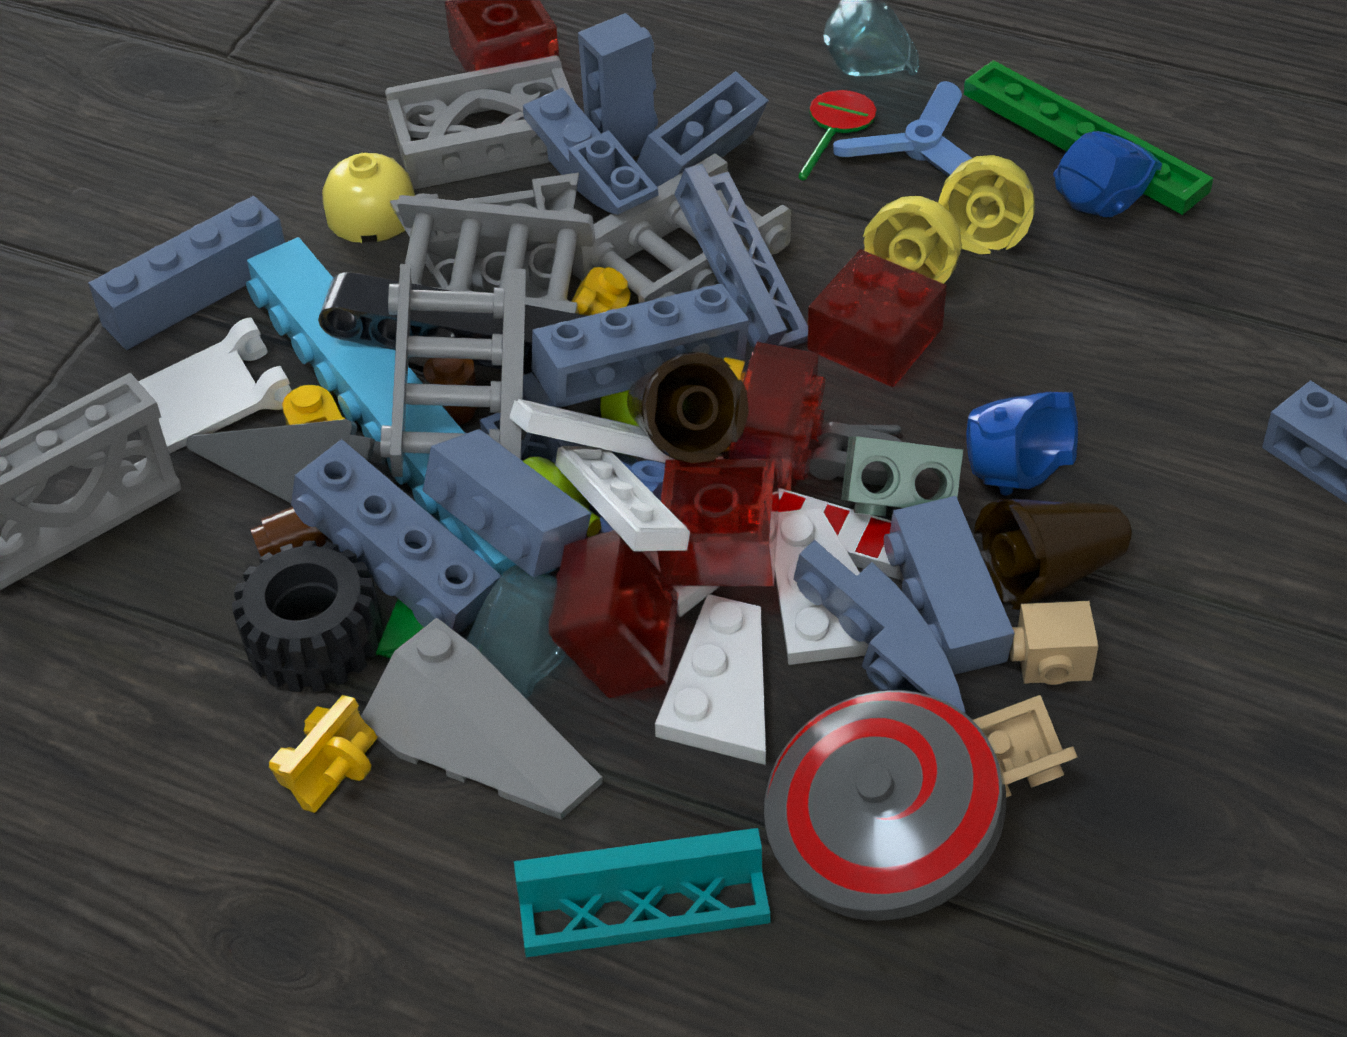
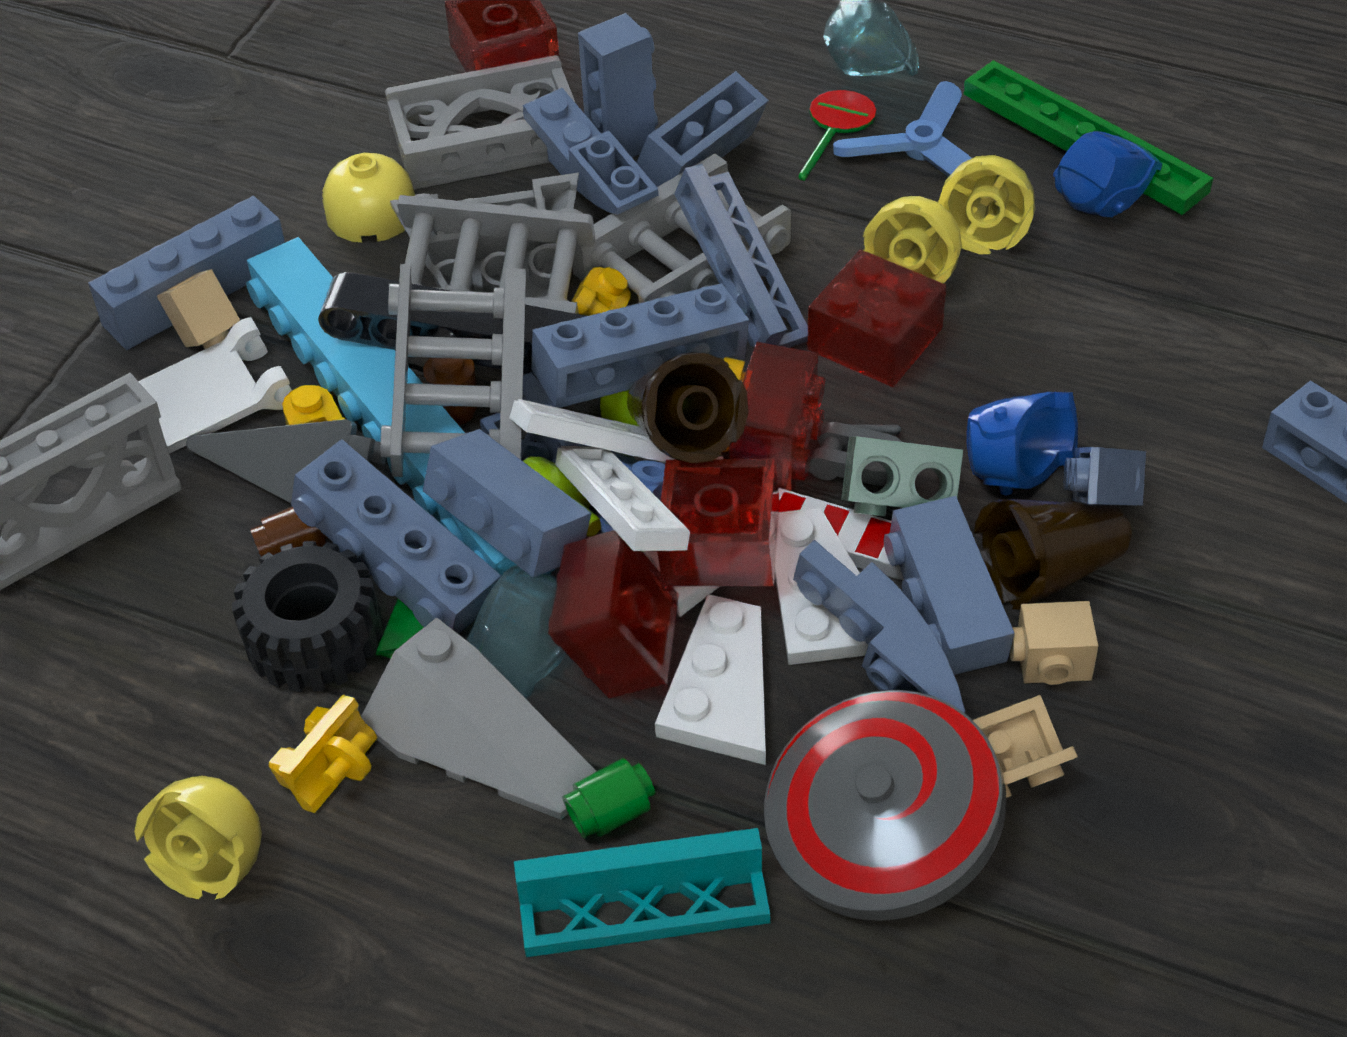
(199, 310): none -> tan brick
(200, 836): none -> light yellow cylinder
(609, 798): none -> green brick
(1106, 476): none -> sand blue slope

